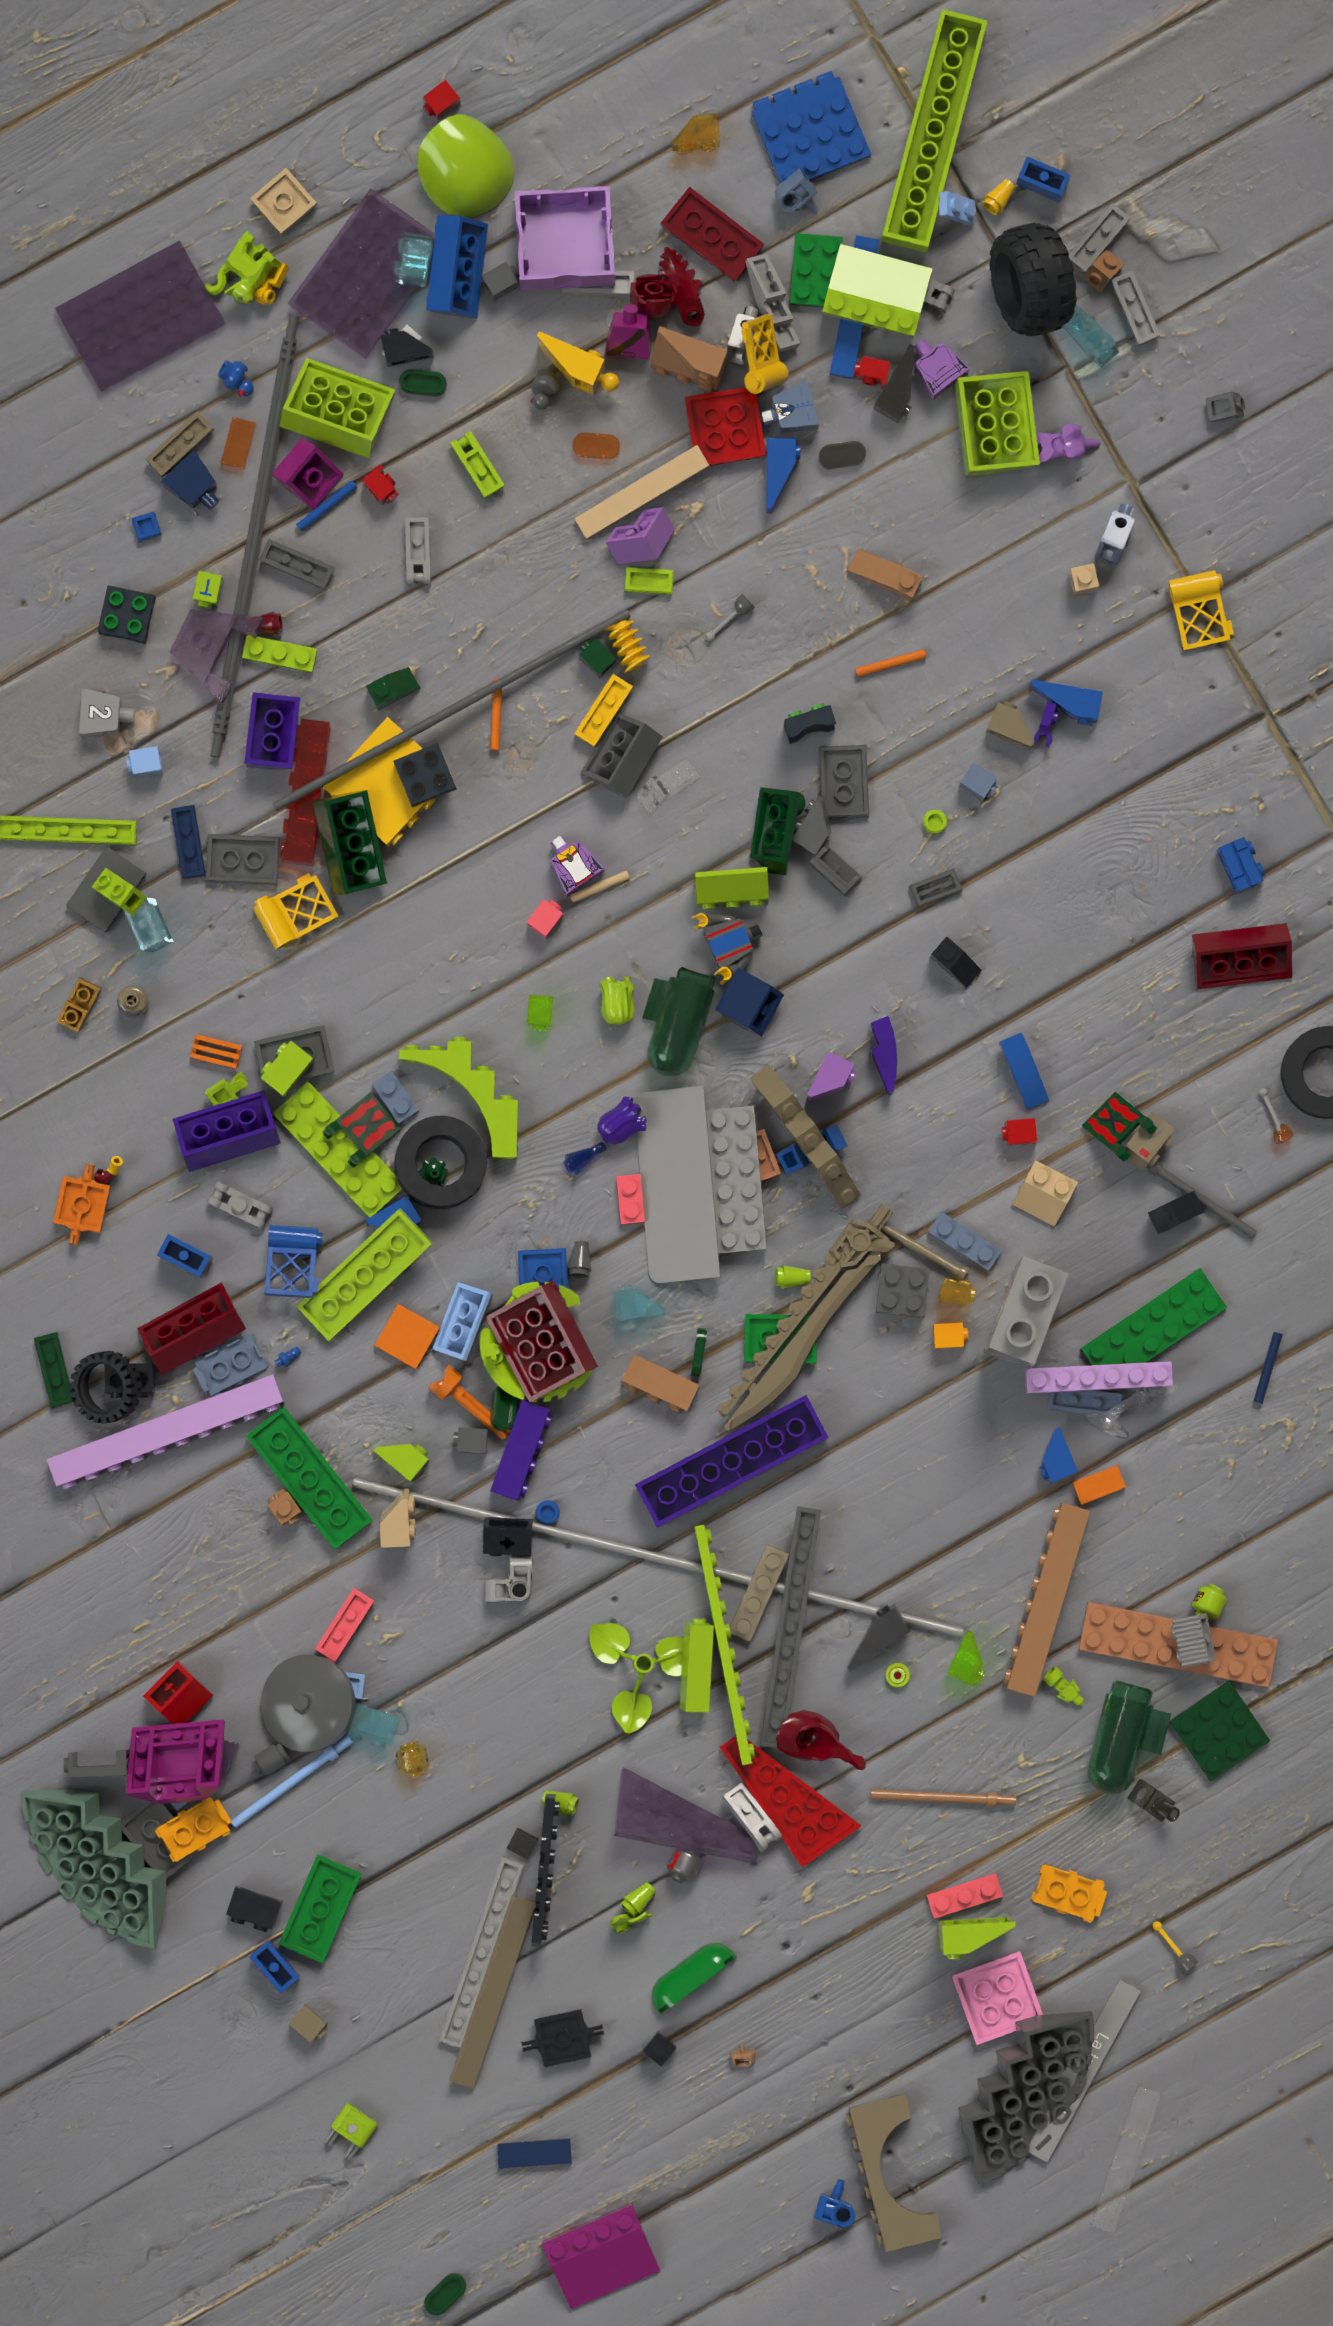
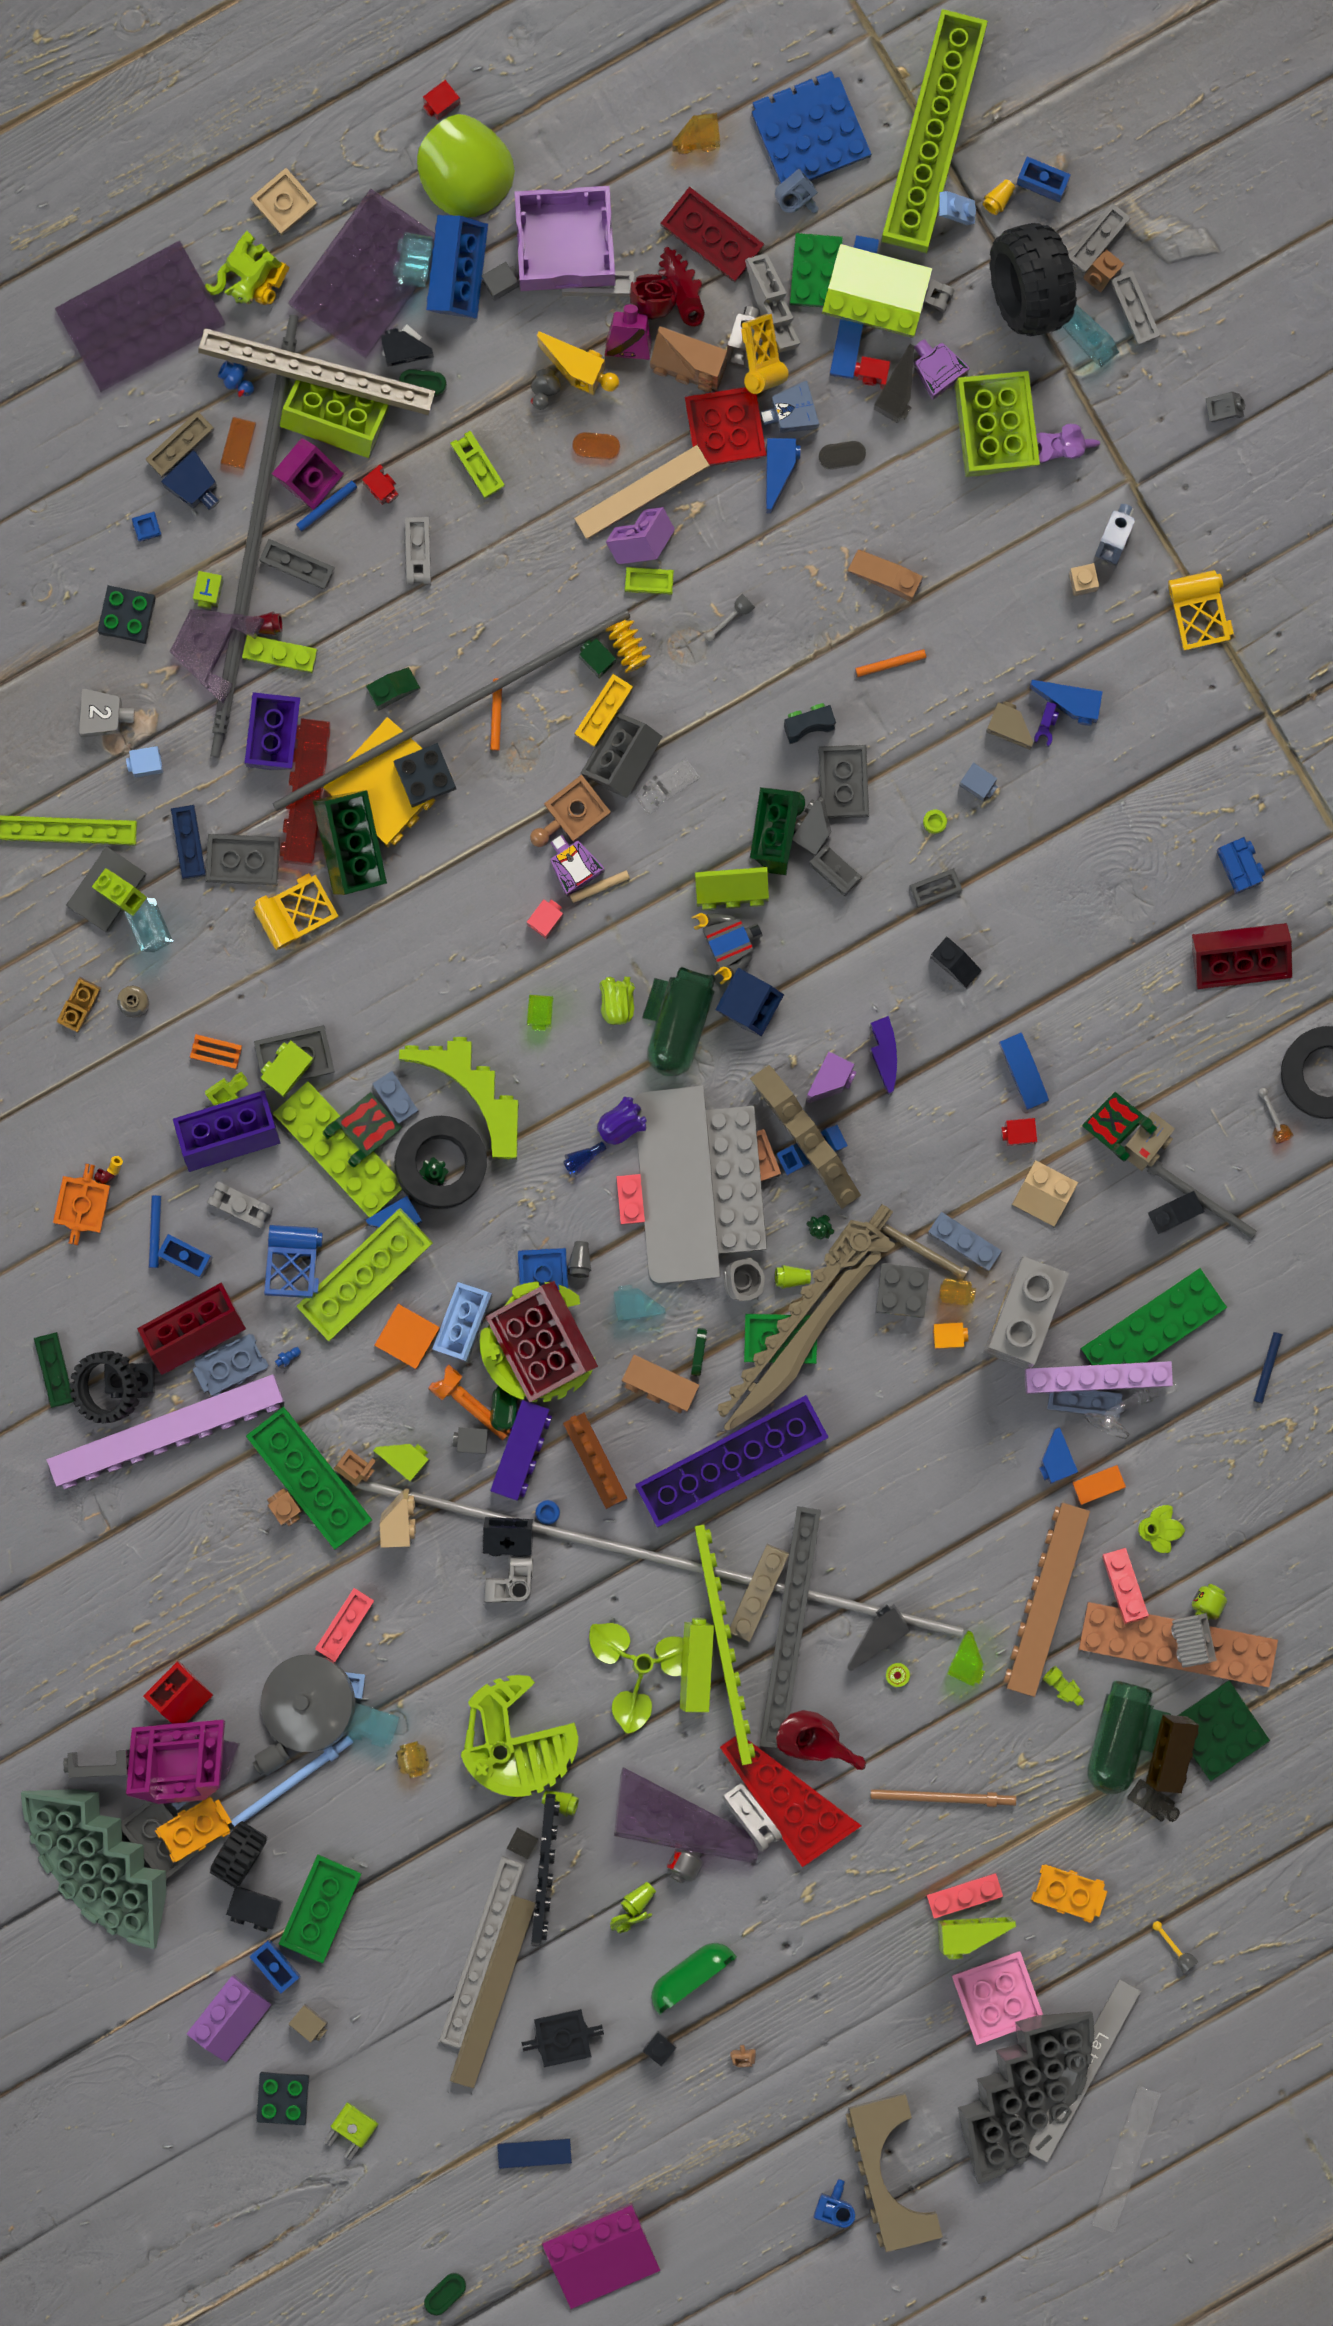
(154, 1231): none -> blue bar
(229, 2018): none -> medium lavender slope
(238, 1854): none -> black tyre
(282, 2098): none -> black brick
(316, 371): none -> plate
(354, 1467): none -> medium nougat bracket
(531, 1758): none -> lime piece
(572, 824): none -> medium nougat plate
(595, 1460): none -> dark orange fence
(744, 1280): none -> light grey helmet
(820, 1227): none -> dark green plant
(1125, 1586): none -> coral plate
(1164, 1529): none -> lime plate
(1172, 1753): none -> dark brown brick

